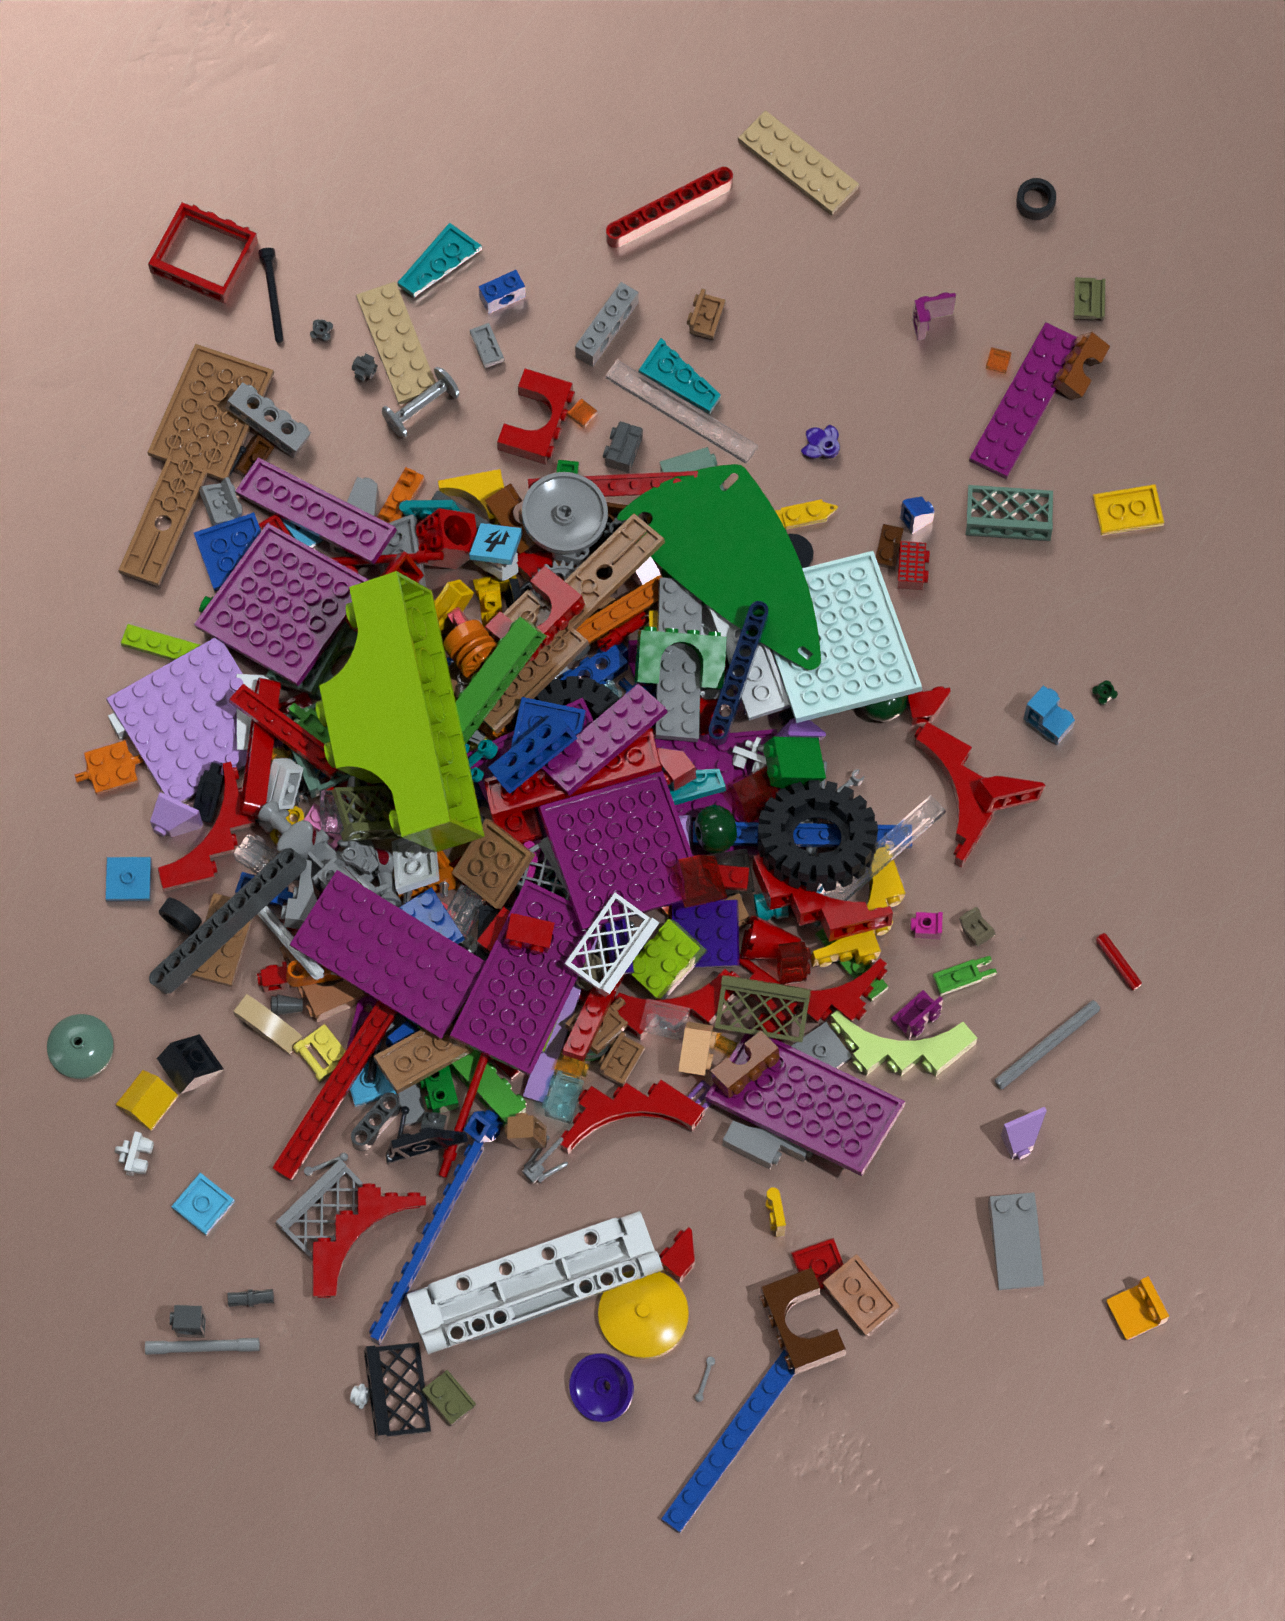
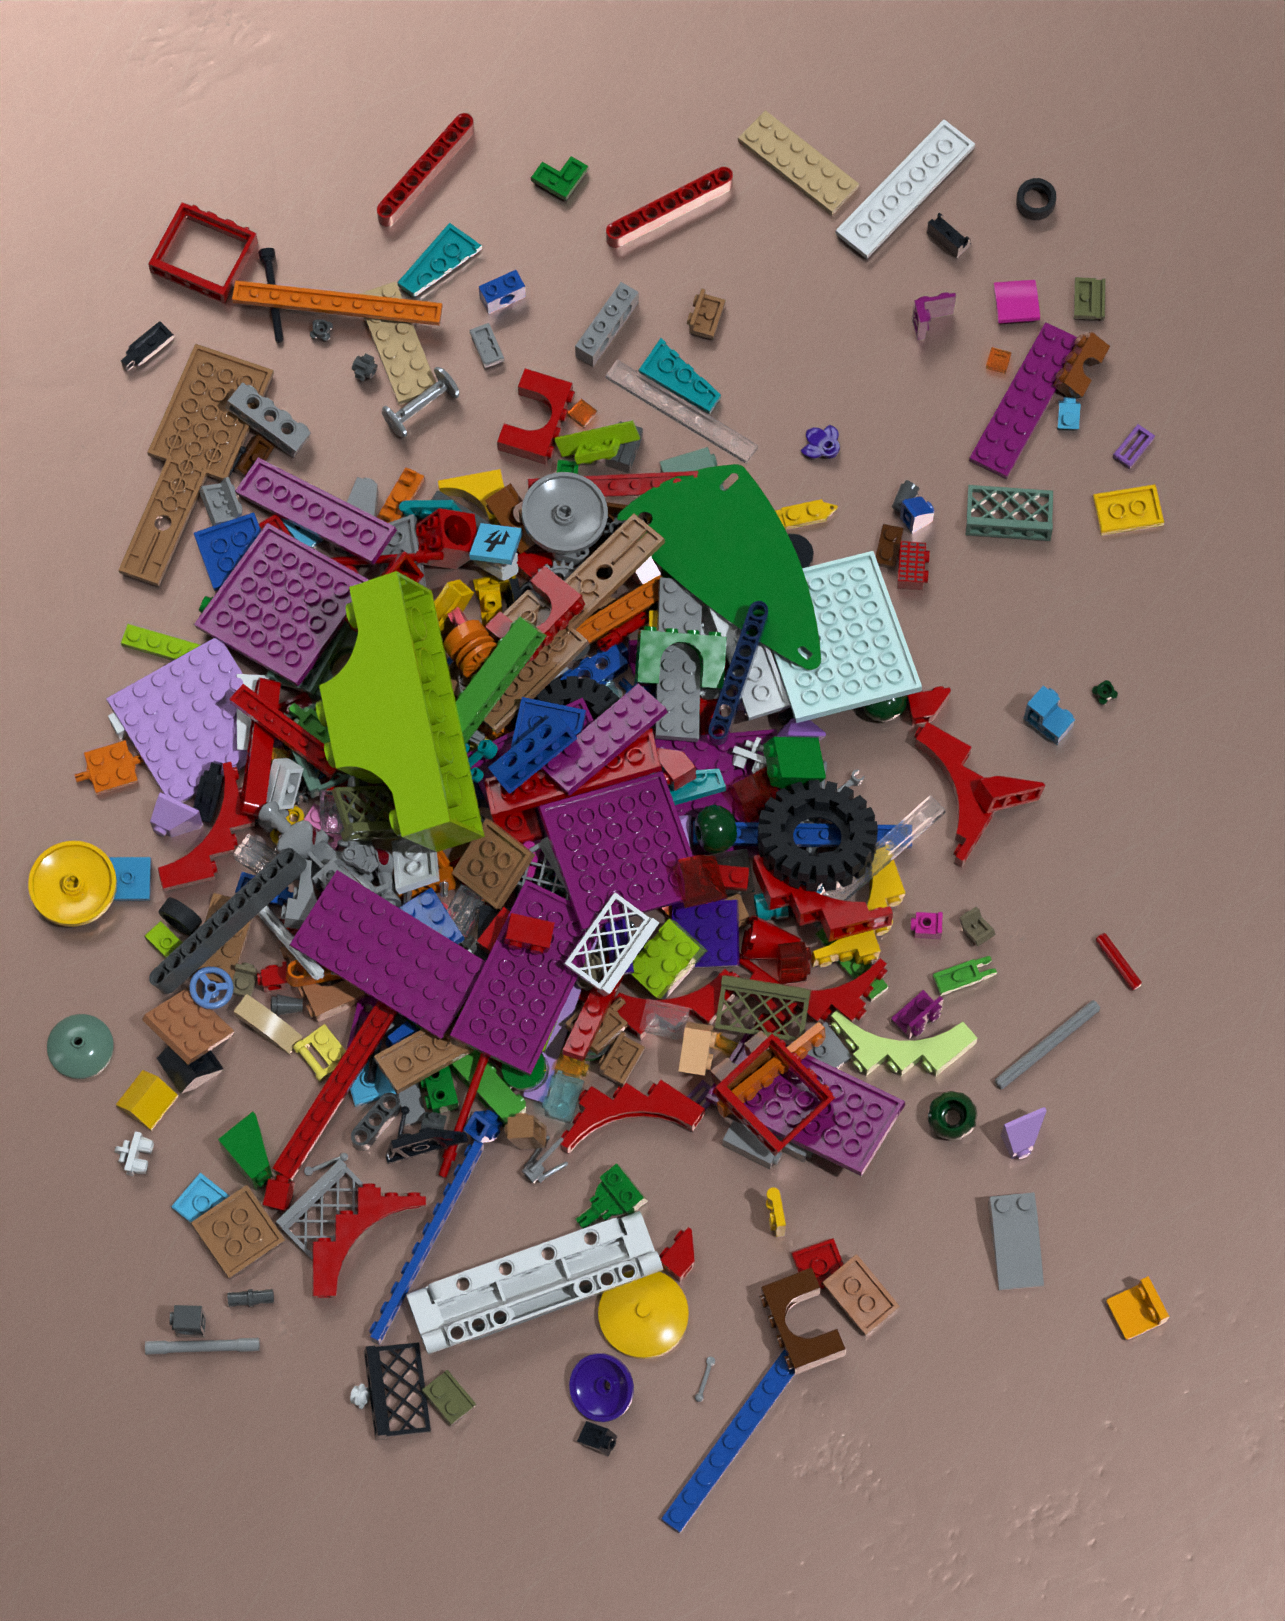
(72, 883): none -> yellow dish
(147, 345): none -> black hinge
(163, 939): none -> lime plate
(187, 1026): none -> nougat plate
(228, 985): none -> medium blue piece
(237, 1231): none -> medium nougat plate
(244, 979): none -> dark tan bracket
(247, 1151): none -> green slope
(279, 1192): none -> red brick
(337, 303): none -> orange plate
(424, 178): none -> red beam
(524, 1082): none -> green piece
(560, 182): none -> green plate
(597, 443): none -> lime bracket
(597, 1438): none -> black bracket
(613, 1195): none -> green brick
(755, 1126): none -> red window
(767, 1073): none -> orange plate
(905, 189): none -> white plate
(905, 491): none -> dark grey cone
(948, 236): none -> black hinge
(952, 1101): none -> dark green piece
(1016, 301): none -> dark pink slope
(1068, 413): none -> medium azure bracket
(1124, 459): none -> medium lavender tile

